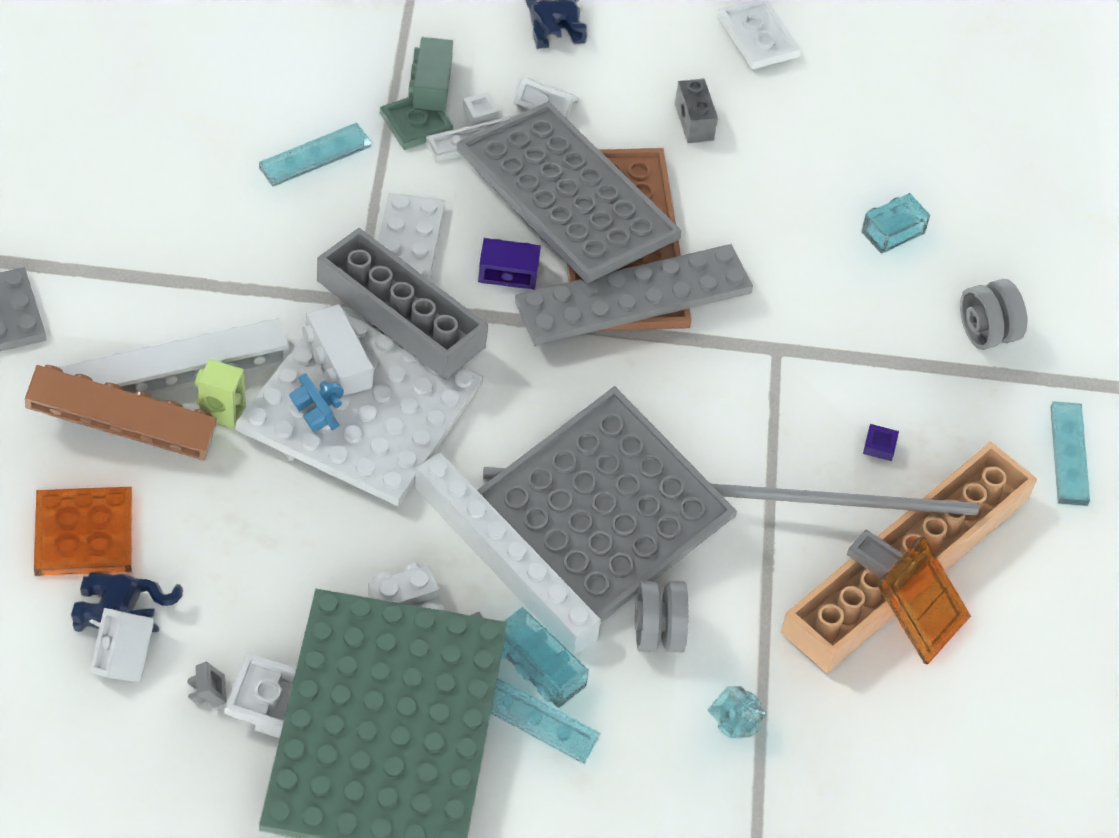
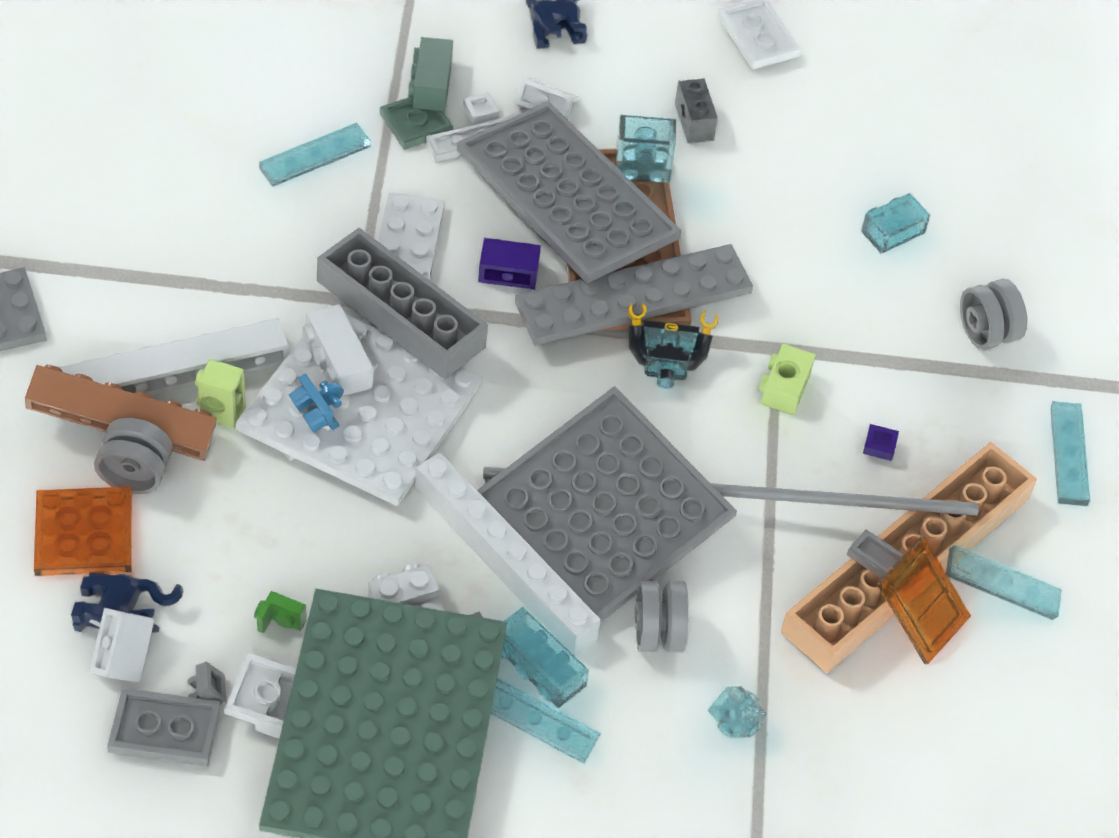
(133, 455): none -> light grey wheel
(164, 726): none -> light grey plate
(283, 610): none -> bright green bracket
(645, 147): none -> clear light blue brick
(668, 348): none -> torso
(787, 378): none -> yellowish green brick
(1003, 582): none -> clear light blue tile

